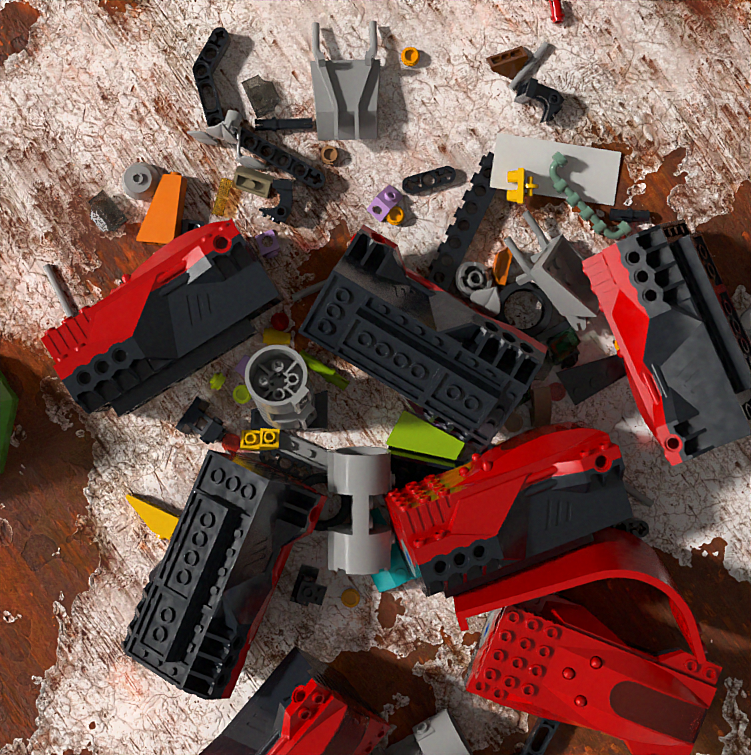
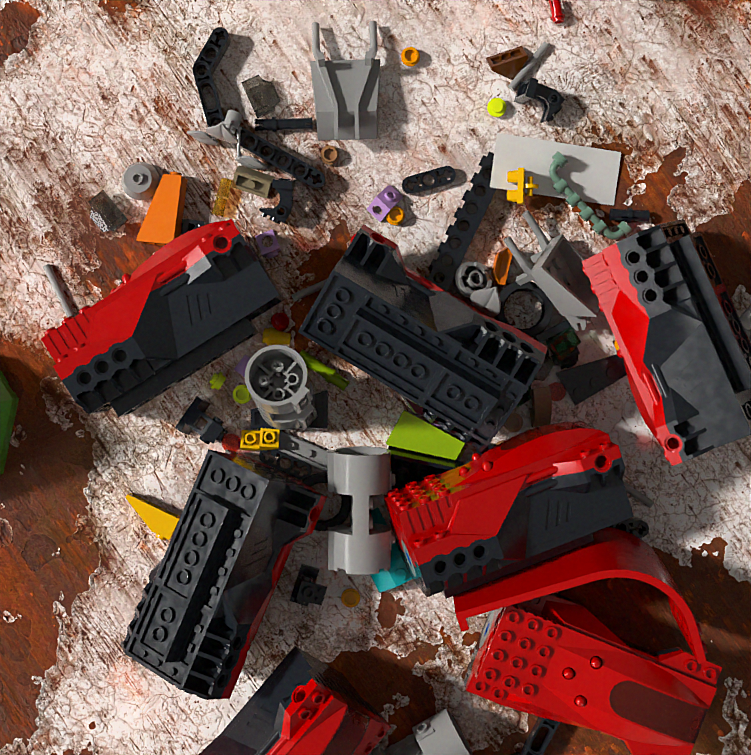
(496, 107): none -> neon yellow plate

